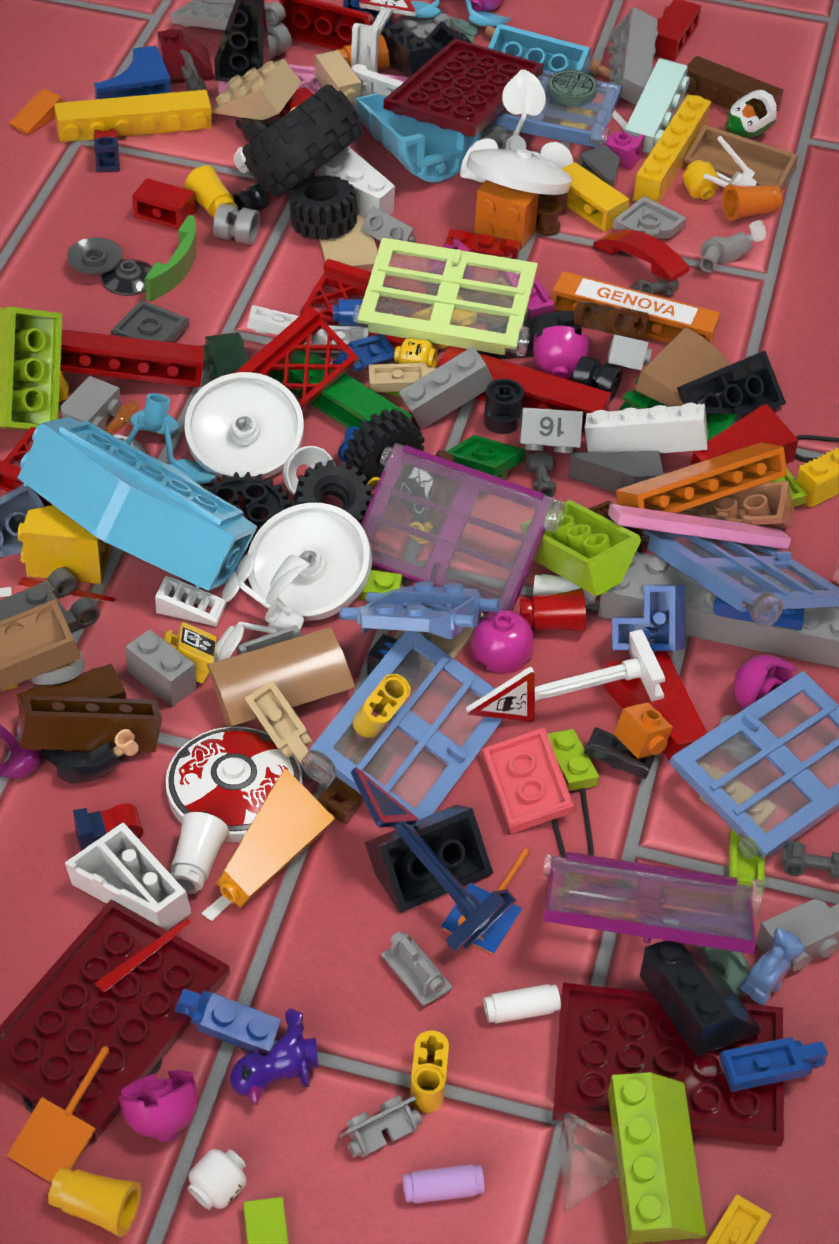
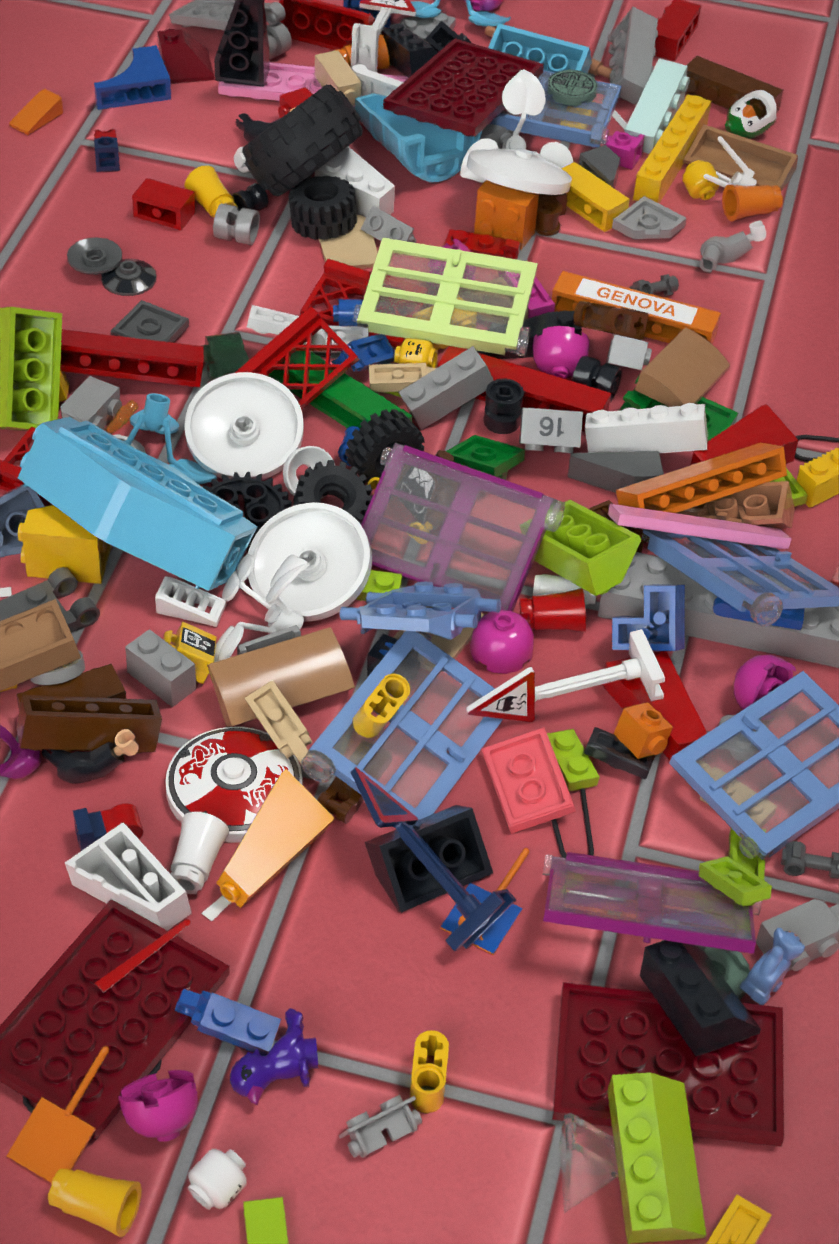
(28, 582): red sticker -> none
(134, 115): yellow brick -> none
(167, 276): bright green slope -> none
(194, 81): dark grey plate -> none
(258, 92): tan slope -> none
(415, 969): light grey hinge -> none
(443, 1183): lavender piece -> none
(468, 29): sand green piece -> none
(521, 1003): white piece -> none
(541, 465): dark grey bar -> none
(663, 259): red slope -> none
(735, 881): none -> lime plate
(736, 387): black wedge -> none
(771, 1062): blue hinge -> none

